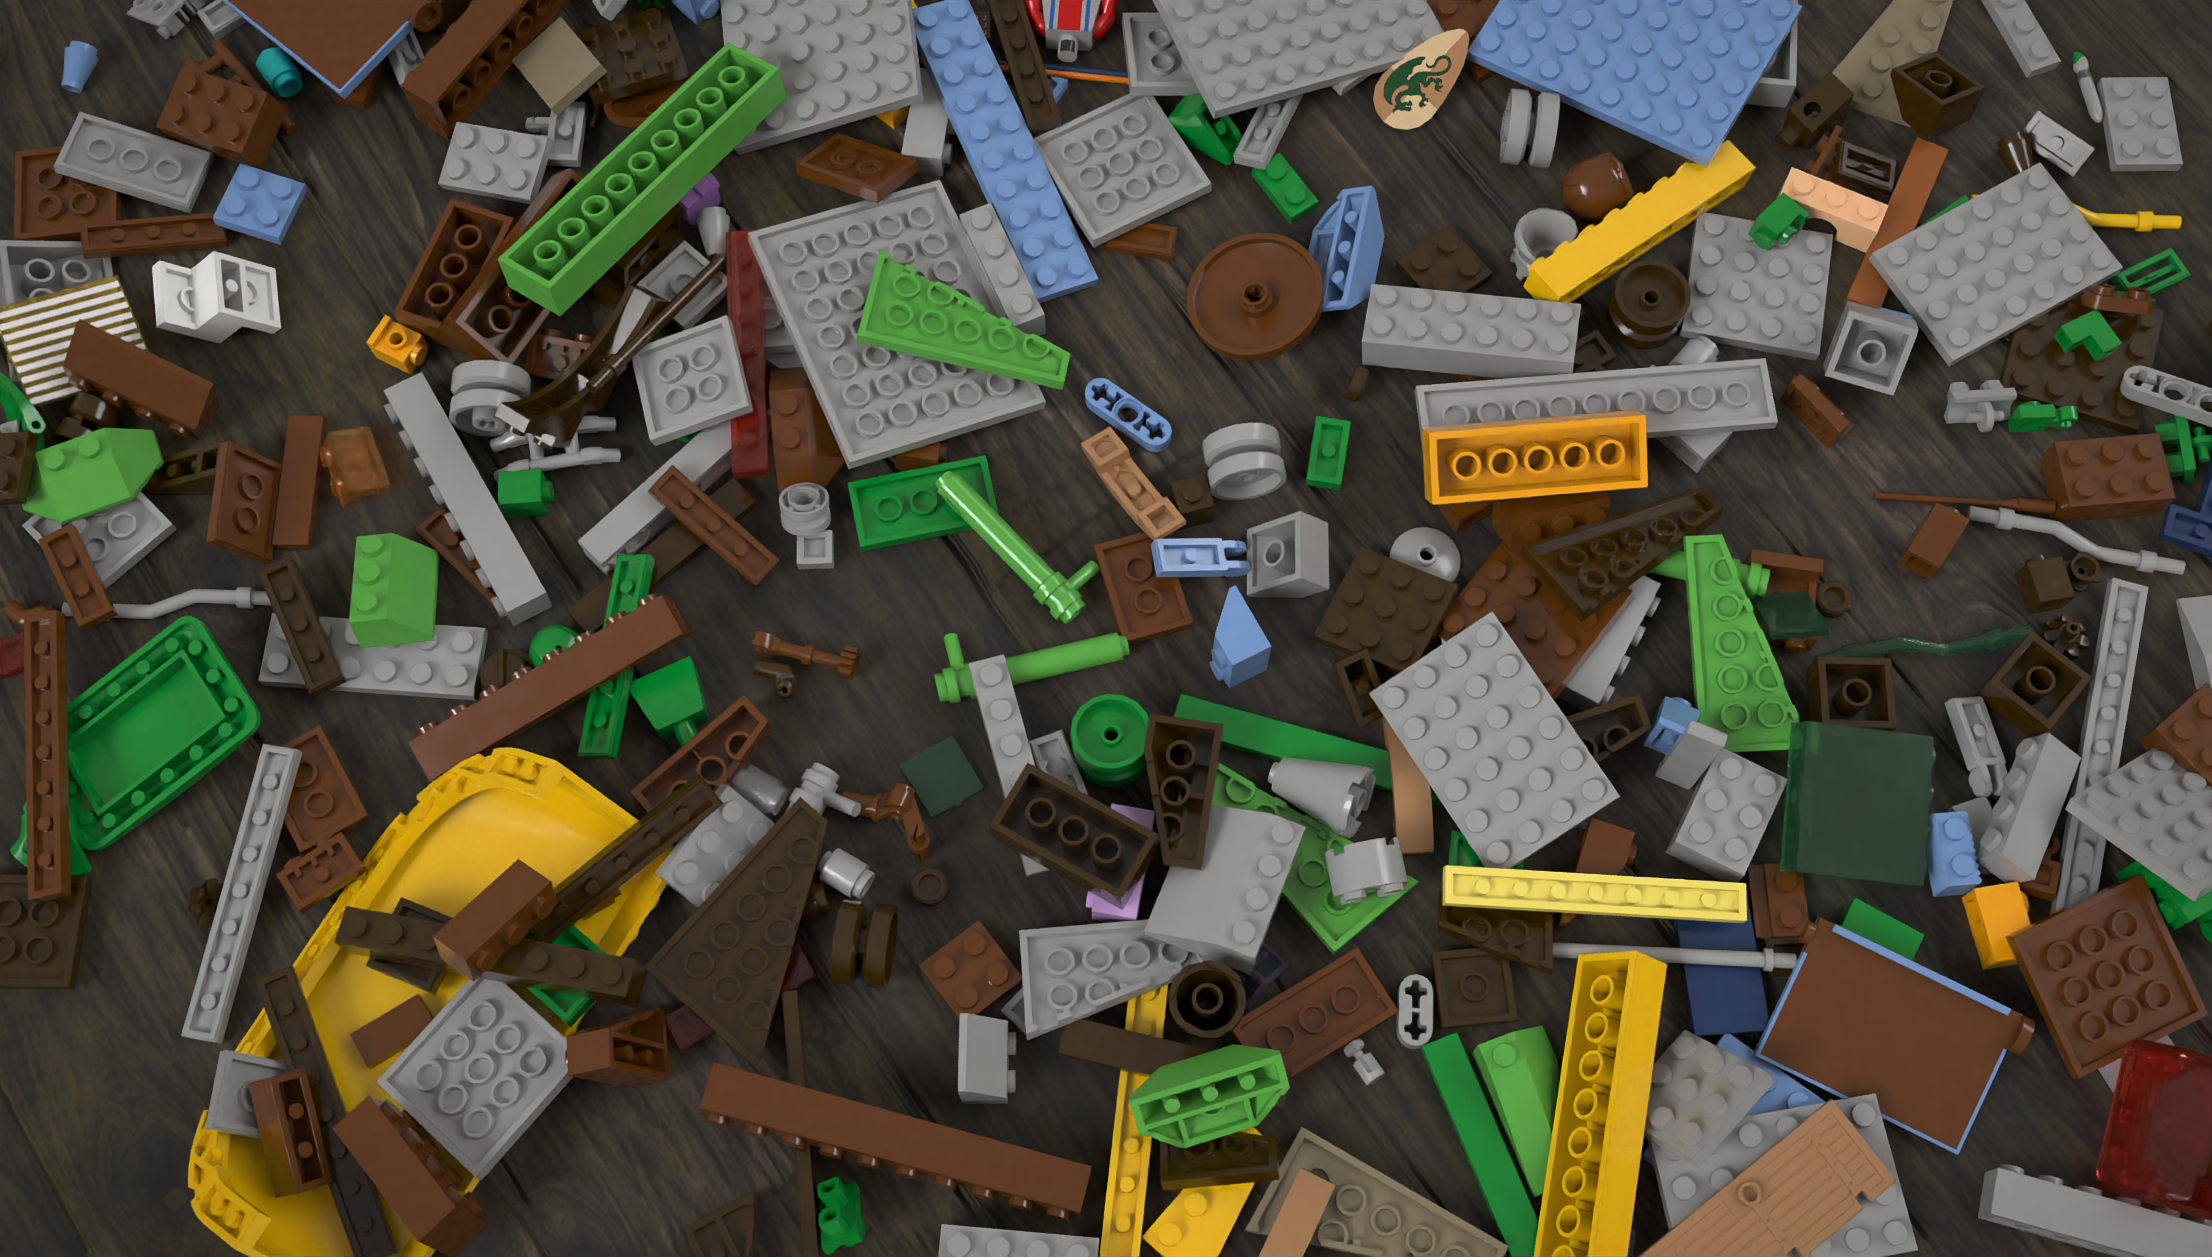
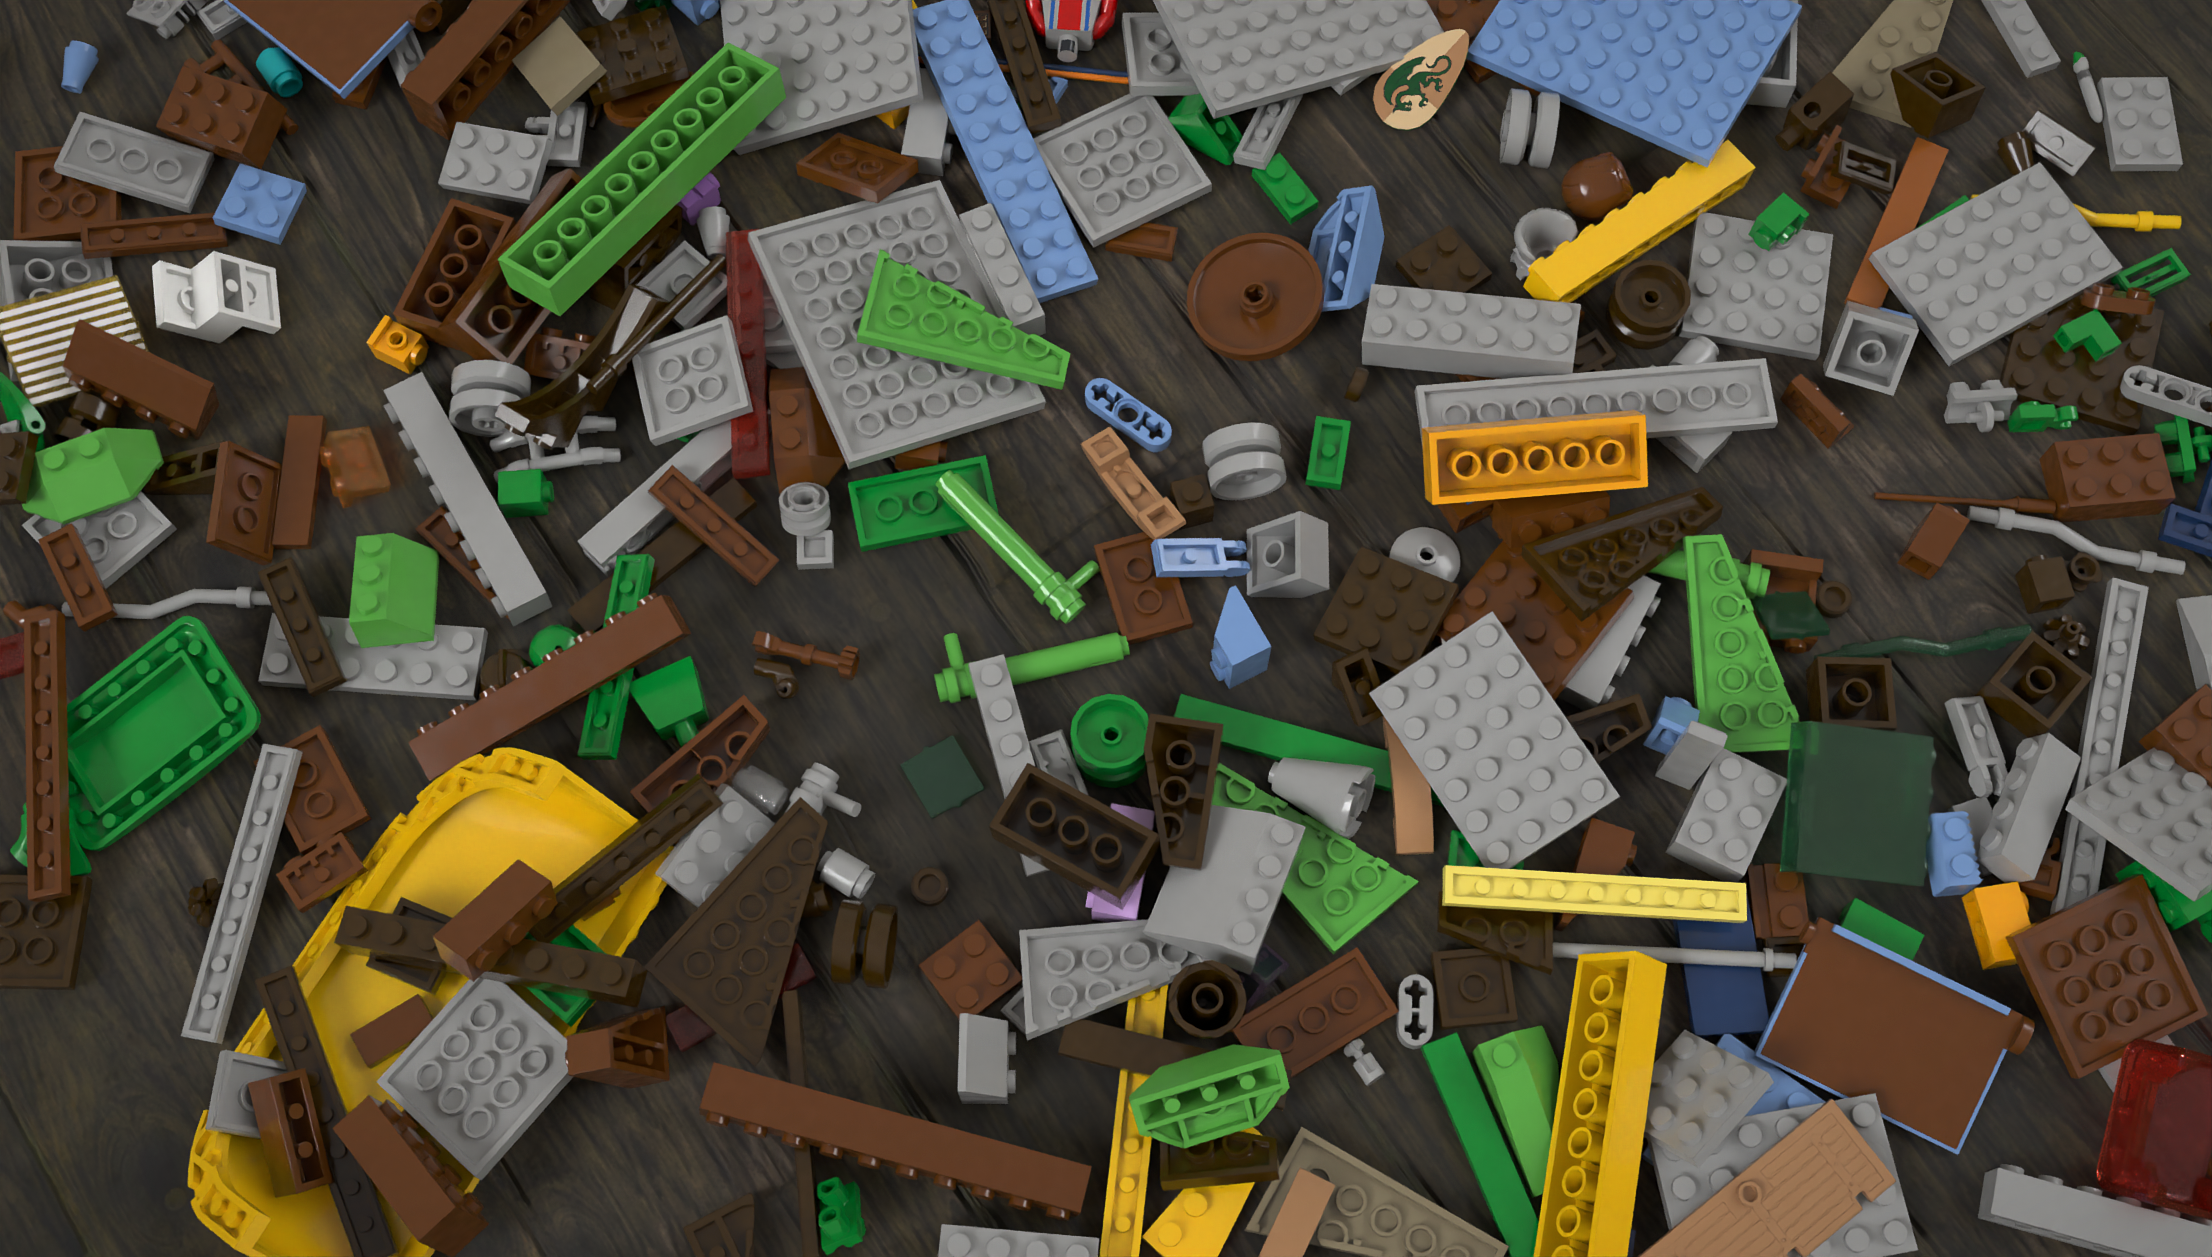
(898, 805): reddish brown pin -> none
(1366, 869): light grey brick -> none
(1852, 214): light nougat arch -> none

